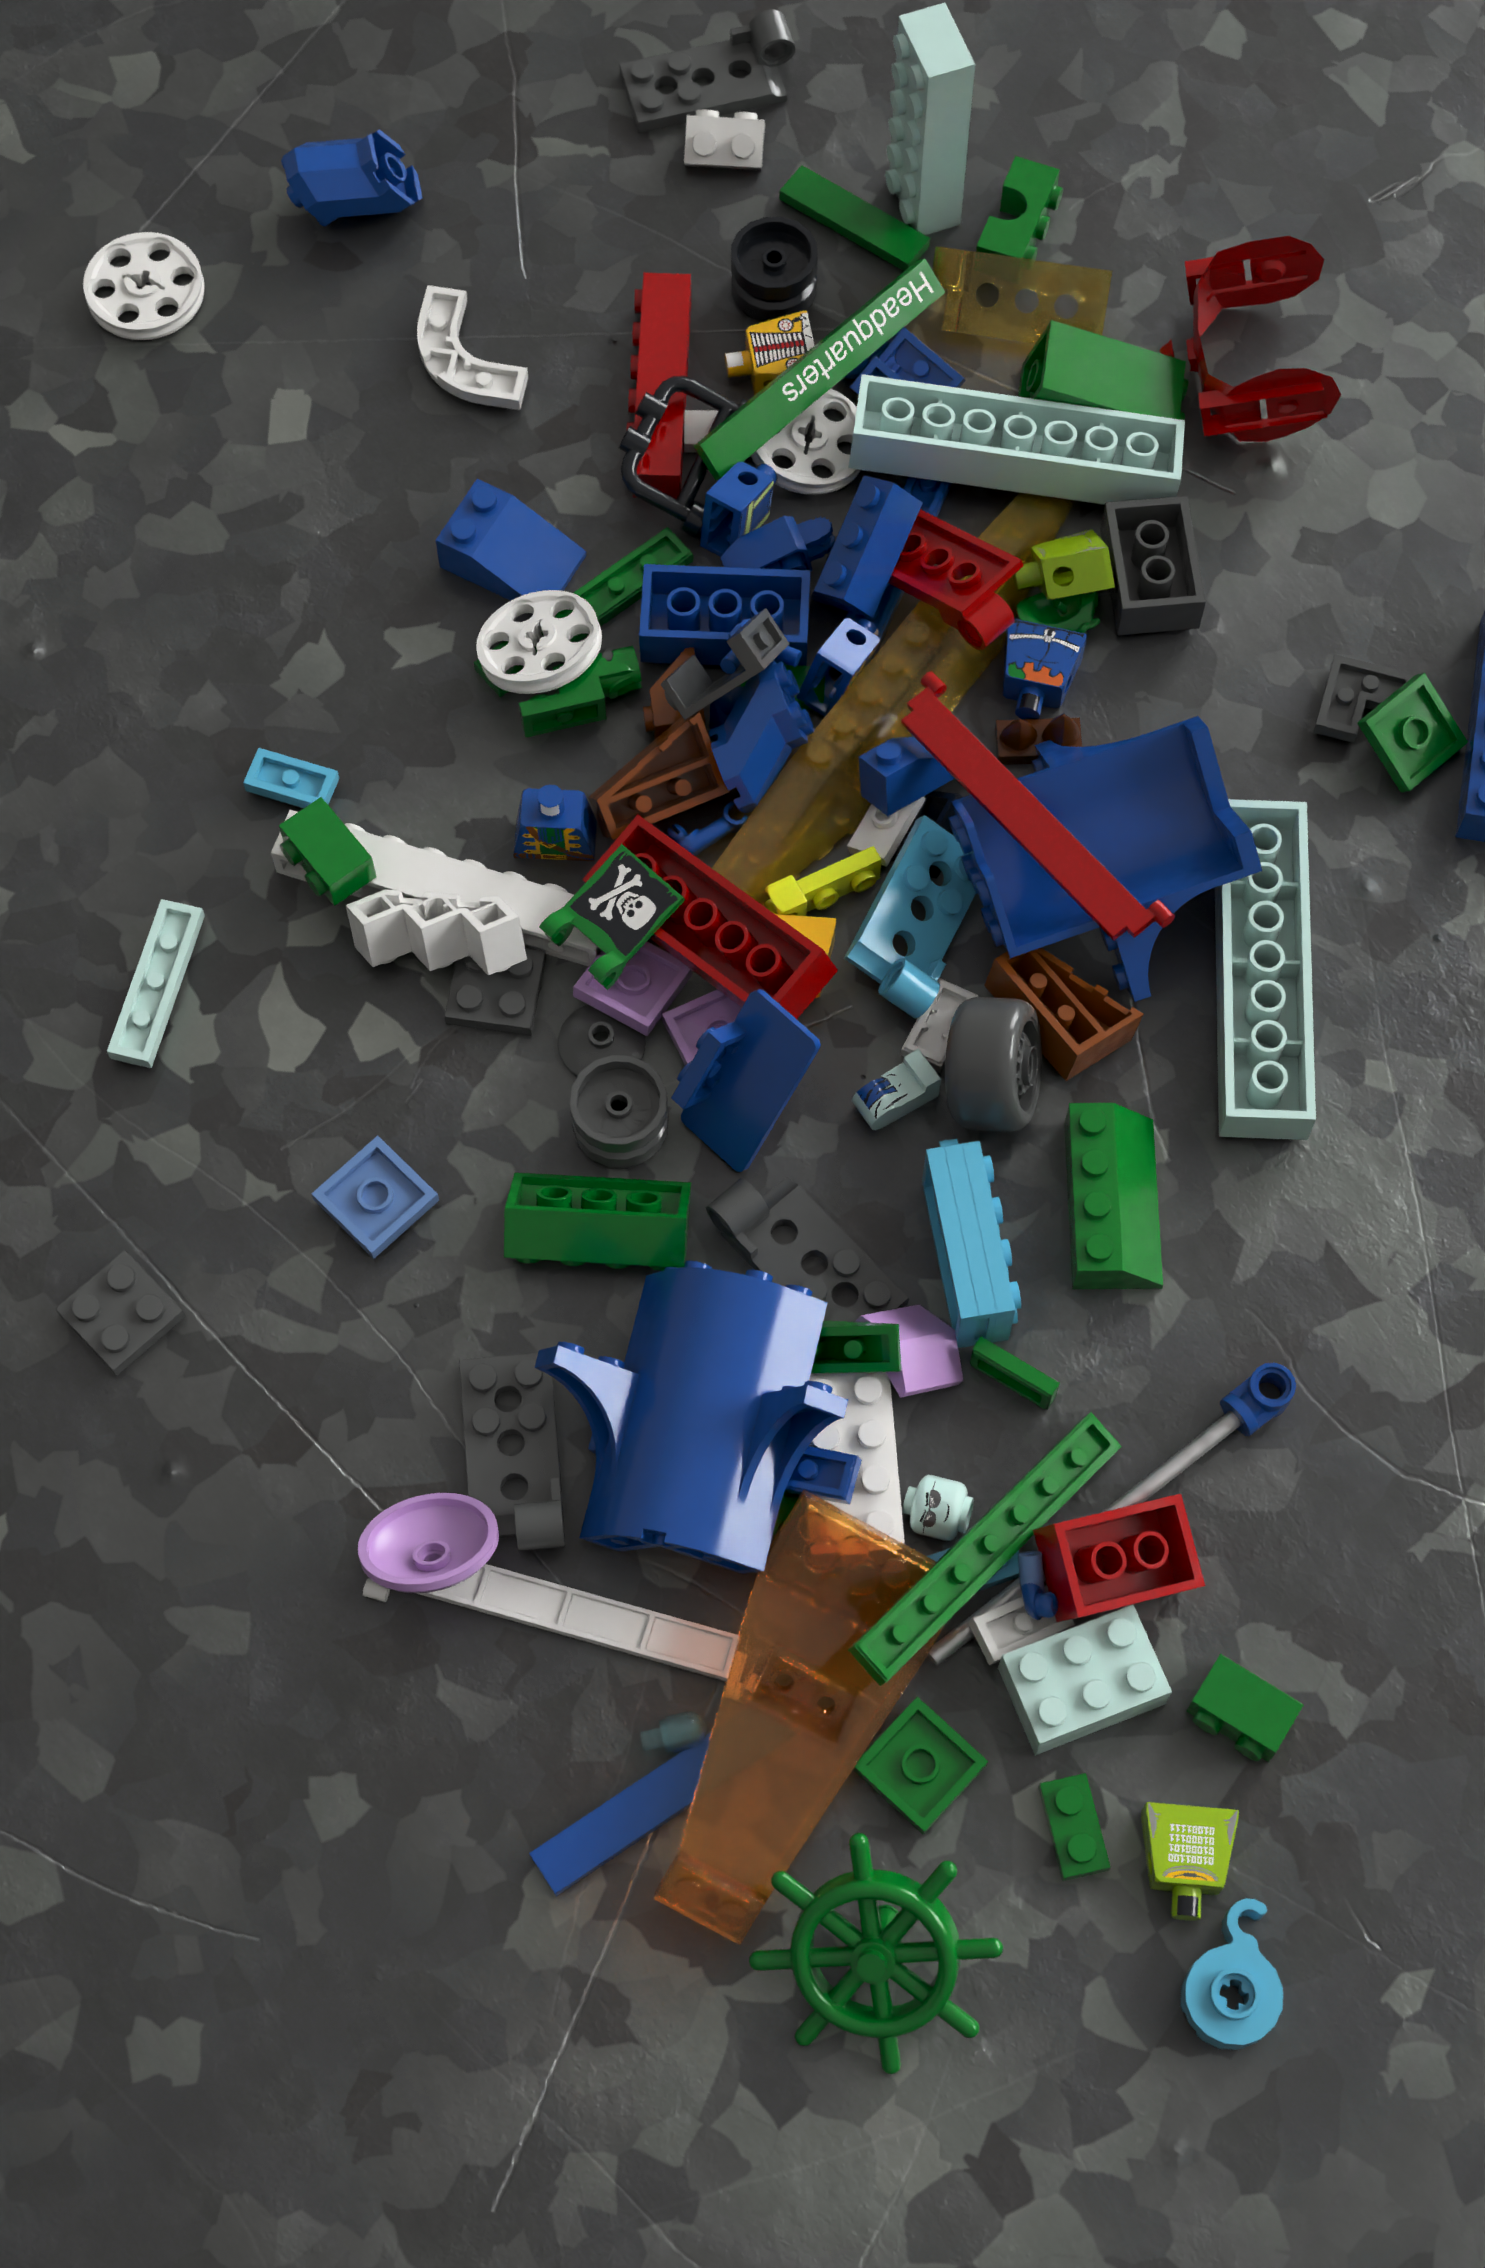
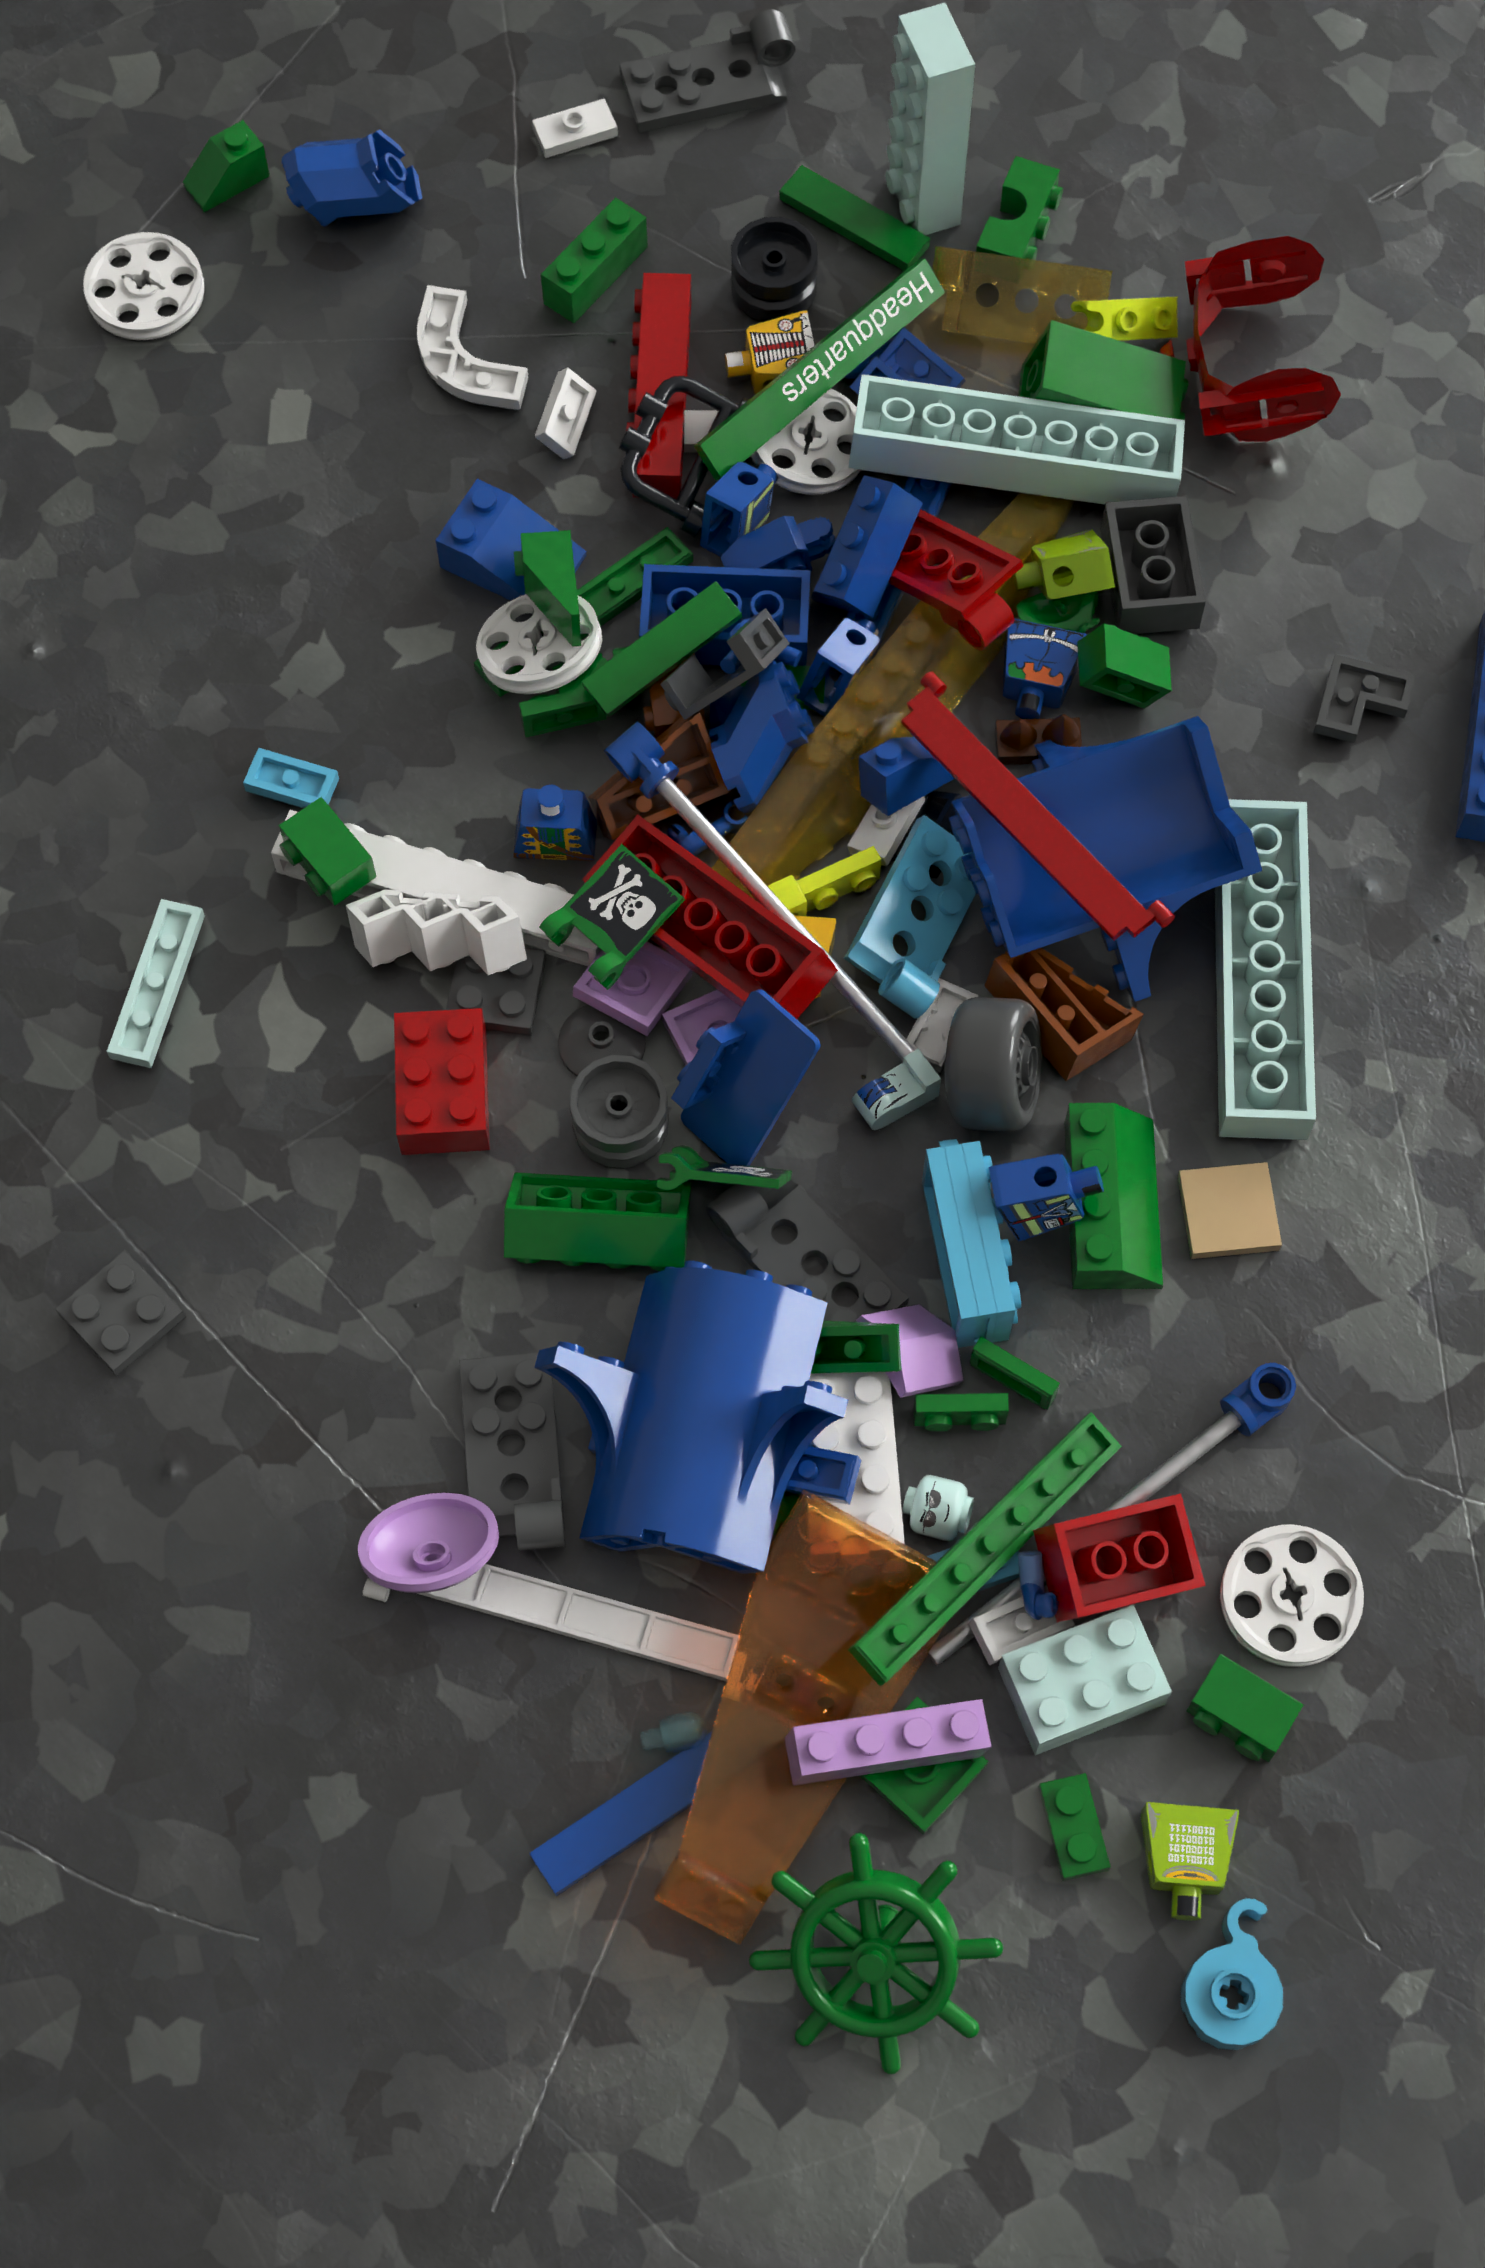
(226, 166): none -> green slope
(375, 1197): medium blue plate -> none
(441, 1081): none -> red brick
(551, 579): none -> green slope
(565, 413): none -> white plate
(575, 128): none -> white plate
(594, 260): none -> green brick
(638, 755): none -> flat silver piece
(662, 649): none -> green tile
(717, 1172): none -> green flag
(724, 141): white bracket -> none
(887, 1742): none -> lavender brick
(979, 1410): none -> green plate
(1042, 1193): none -> blue torso
(1124, 665): none -> green brick
(1131, 317): none -> neon yellow plate
(1229, 1210): none -> tan tile
(1303, 1577): none -> white wedge
(1412, 732): green plate -> none

